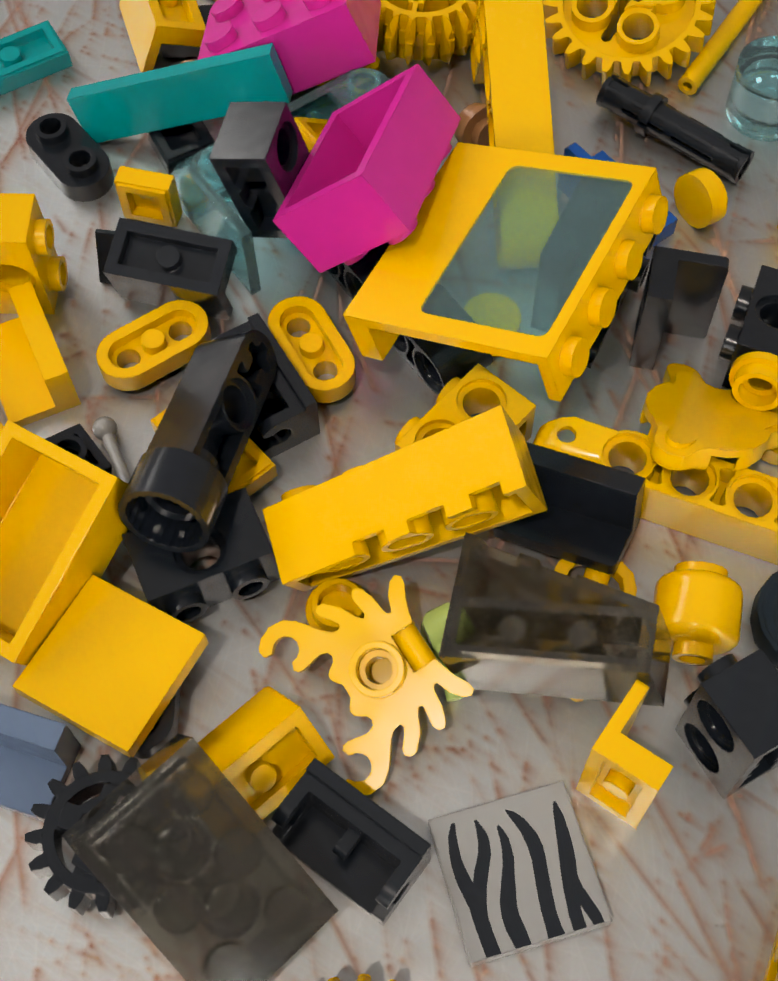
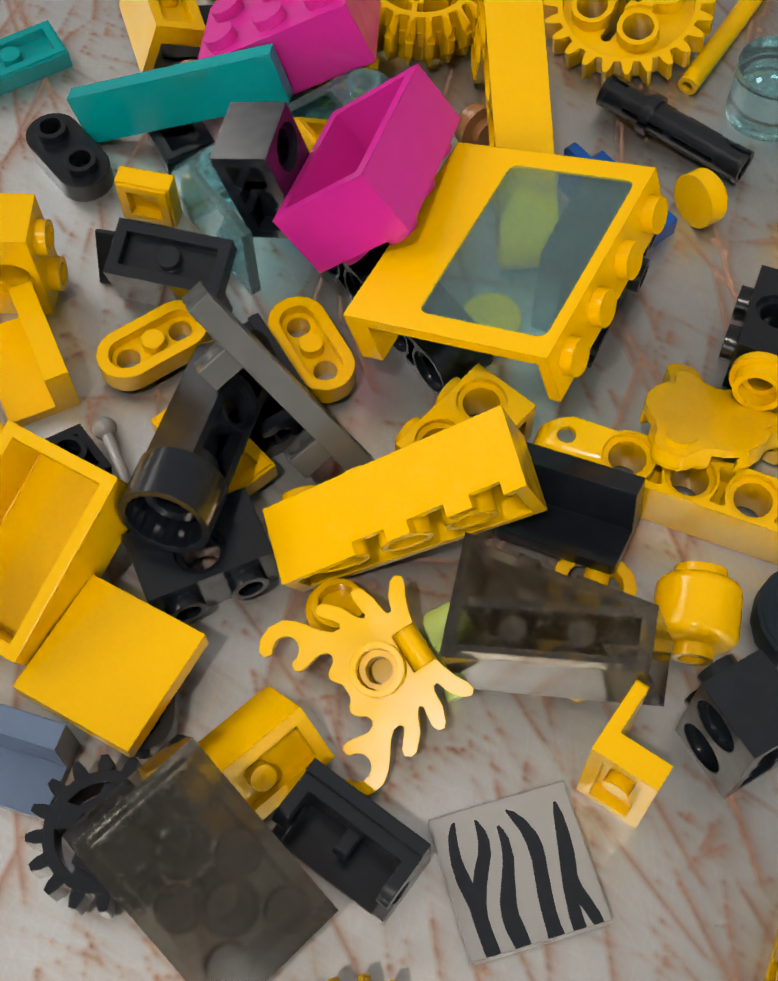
(239, 349): none -> dark grey hinge
(676, 300): black panel -> none

